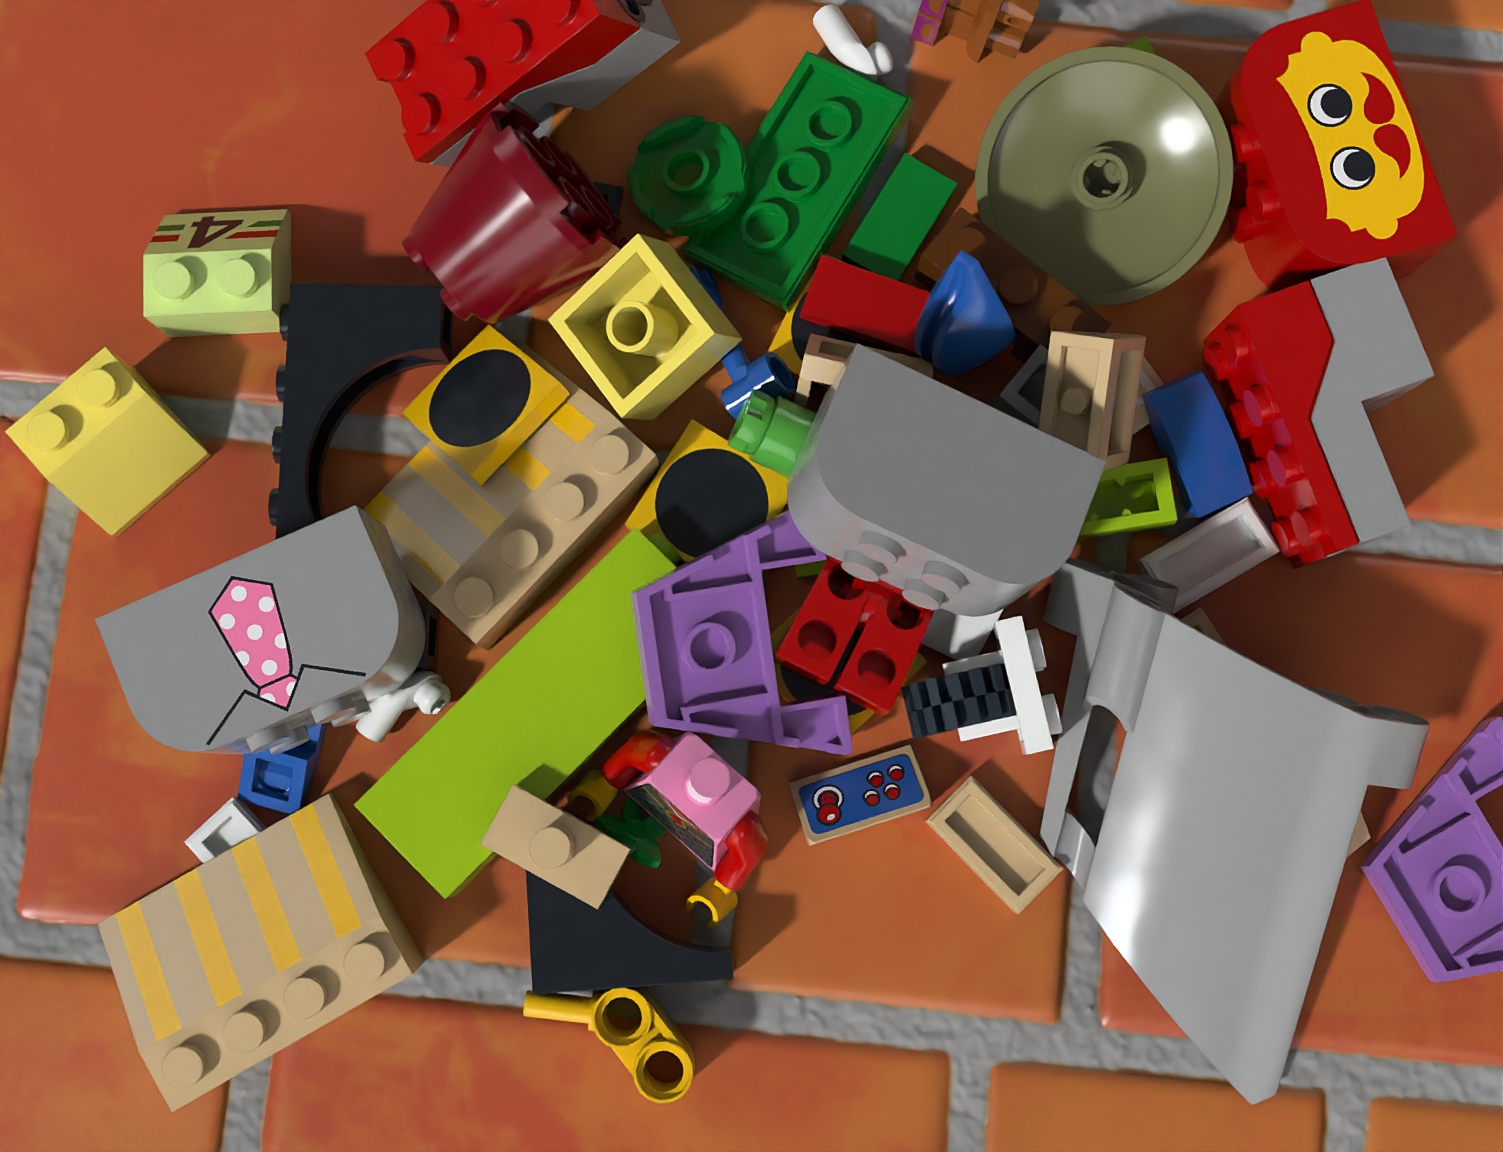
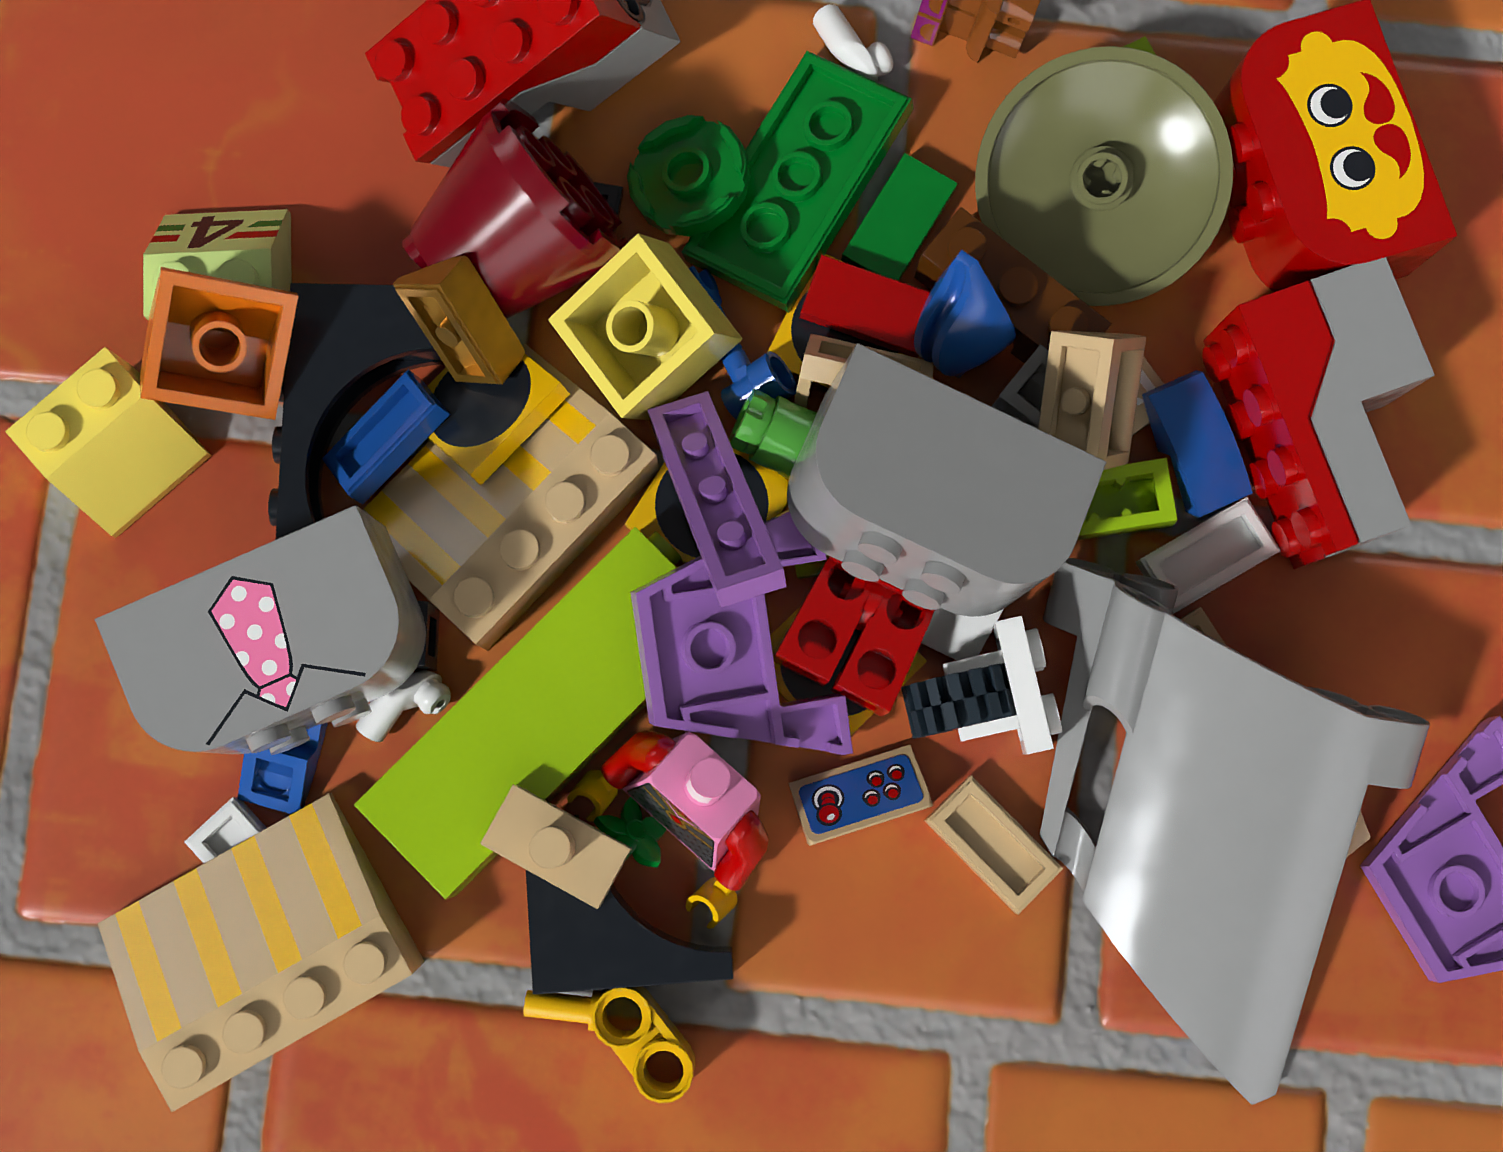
(217, 344): none -> orange slope
(385, 437): none -> blue tile
(461, 321): none -> pearl gold slope
(716, 500): none -> medium lavender plate

